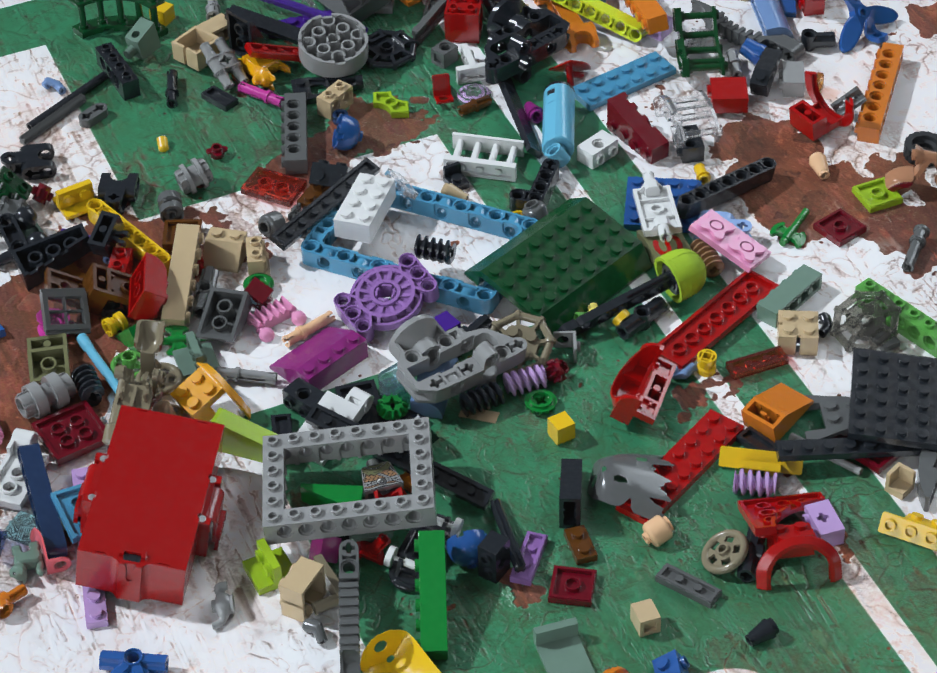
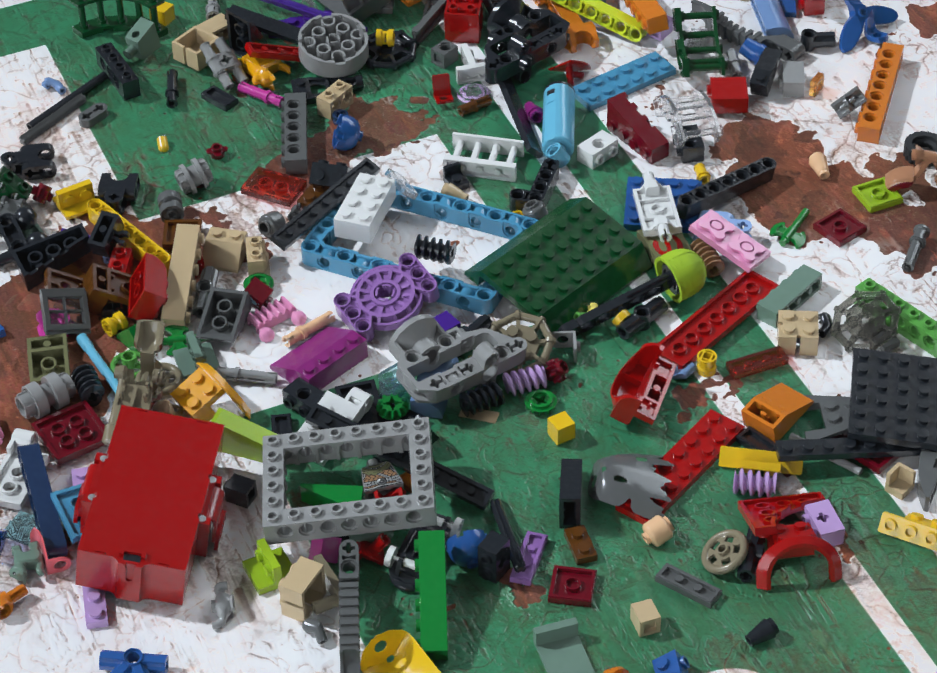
(240, 490): none -> black brick
(385, 37): none -> yellow wheel
(395, 107): lime tile -> none
(819, 118): red piece -> none

